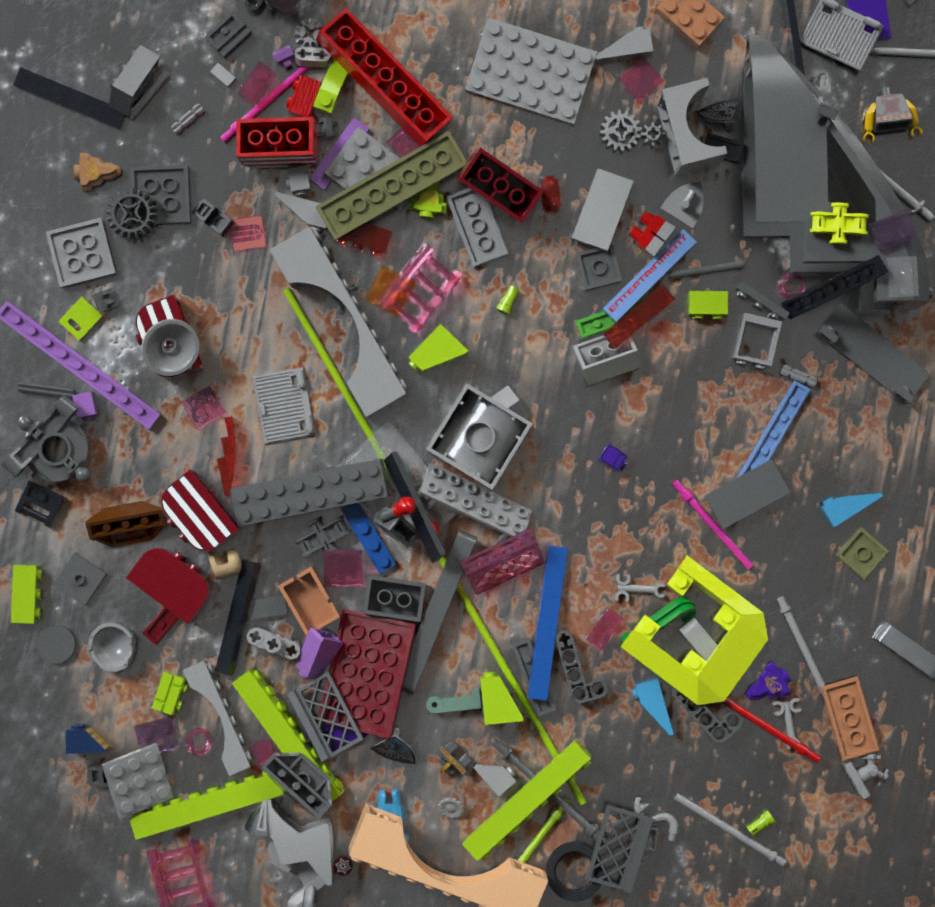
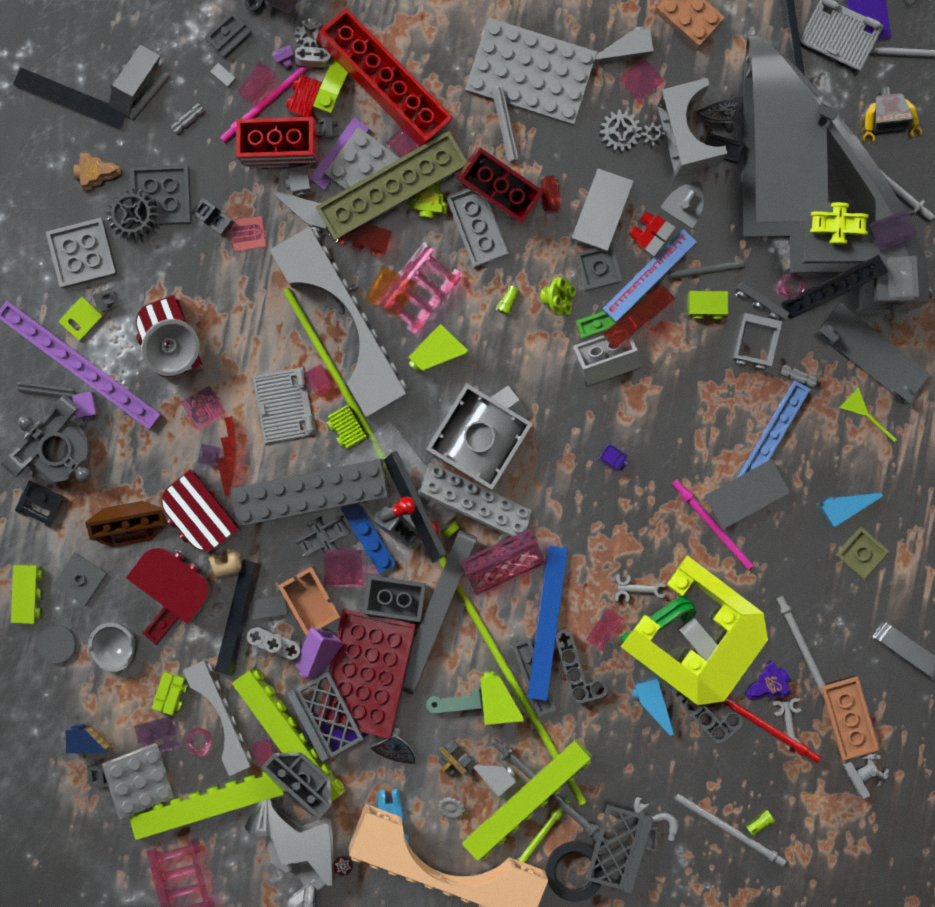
(209, 455): none -> clear purple tile
(318, 380): none -> clear pink brick
(347, 427): none -> lime brick
(450, 529): none -> lime tile
(505, 123): none -> light grey axle
(559, 296): none -> lime plate
(856, 404): none -> lime piece

